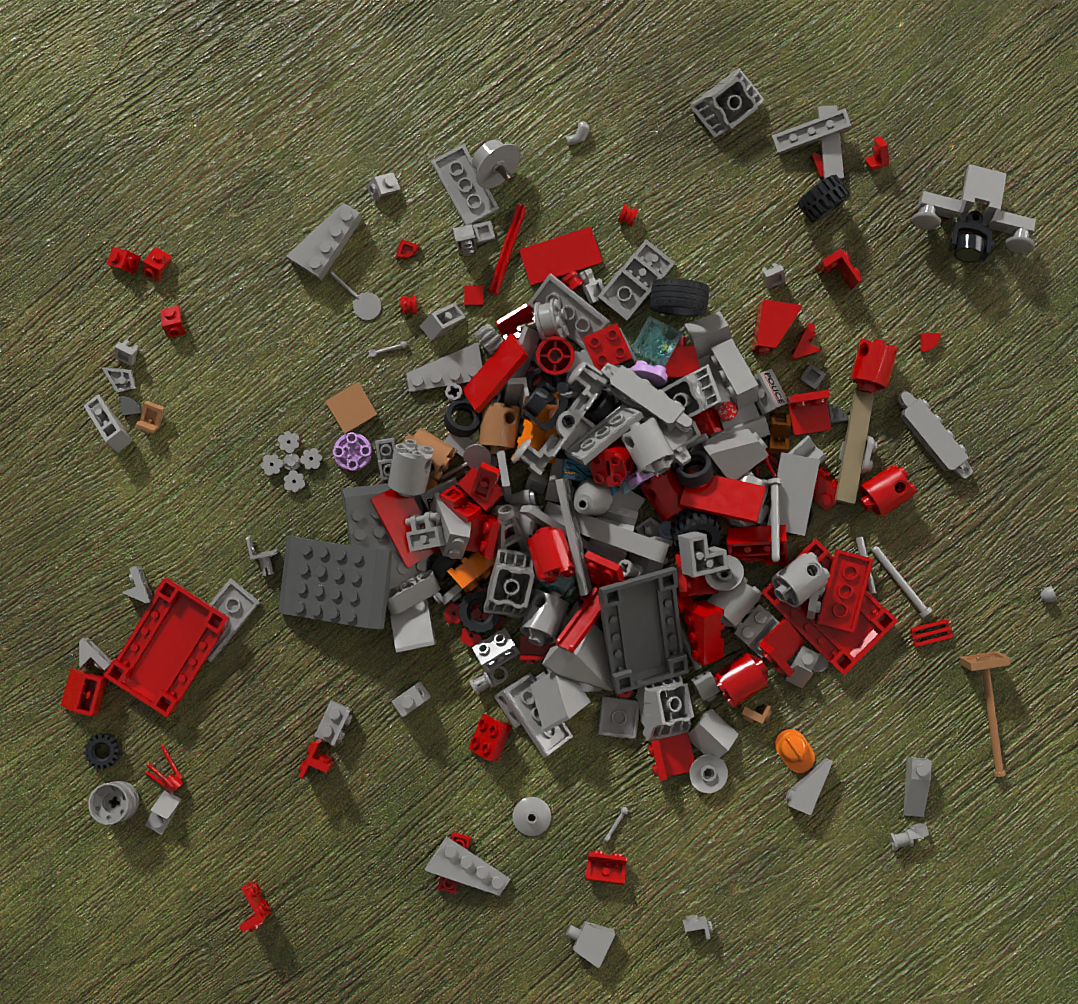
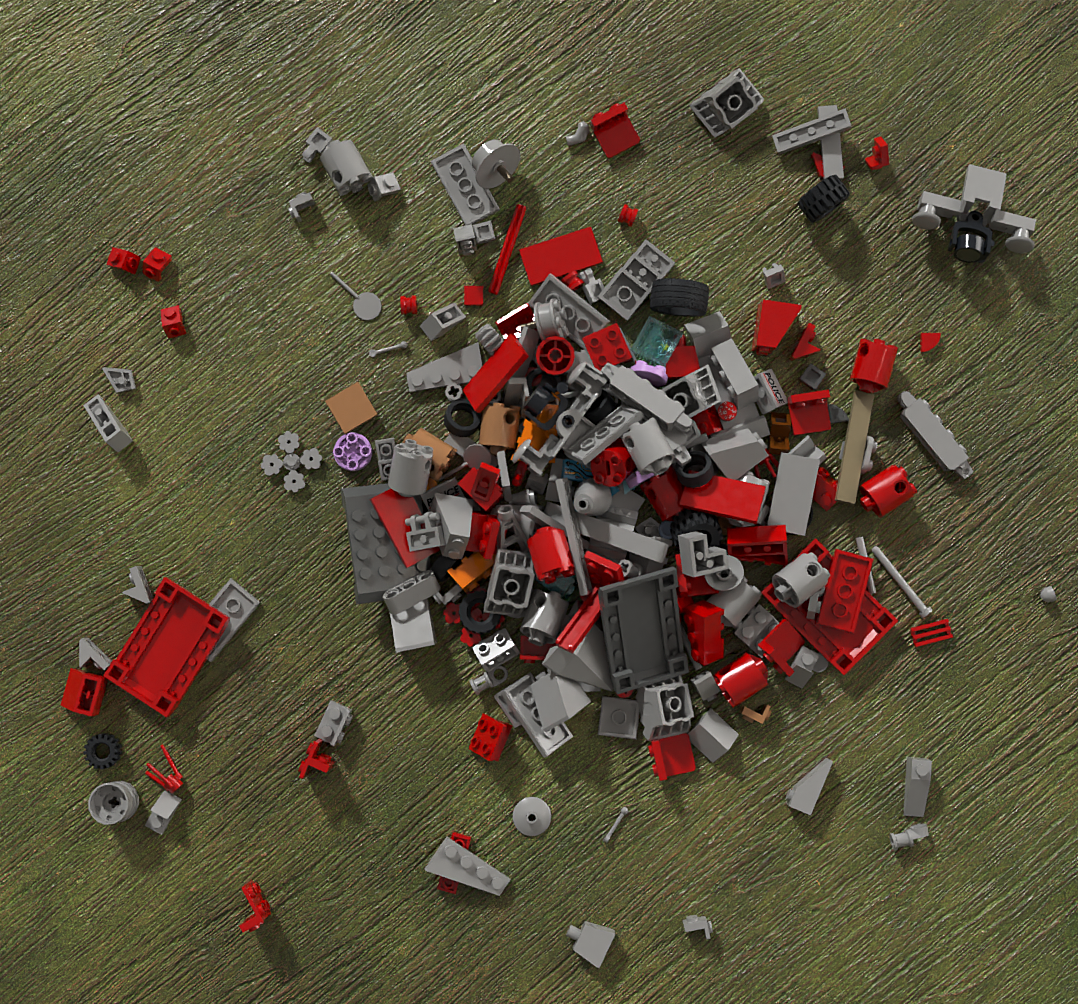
(125, 353): light grey tile -> none
(129, 406): dark grey tile -> none
(150, 417): medium nougat bracket -> none
(263, 557): light grey bracket -> none
(301, 201): none -> light grey bracket
(317, 143): none -> light grey plate
(325, 243): light grey wedge -> none
(335, 582): dark grey slope -> none
(345, 166): none -> light grey cylinder
(406, 250): red tile -> none
(410, 699): light grey torso -> none
(458, 503): red slope -> none
(519, 474): none -> red piece
(606, 868): red bracket -> none
(614, 130): none -> red bracket
(713, 781): light grey dish -> none
(775, 483): light grey bar -> none
(795, 750): orange piece -> none
(841, 261): red bracket -> none
(985, 662): medium nougat tile -> none

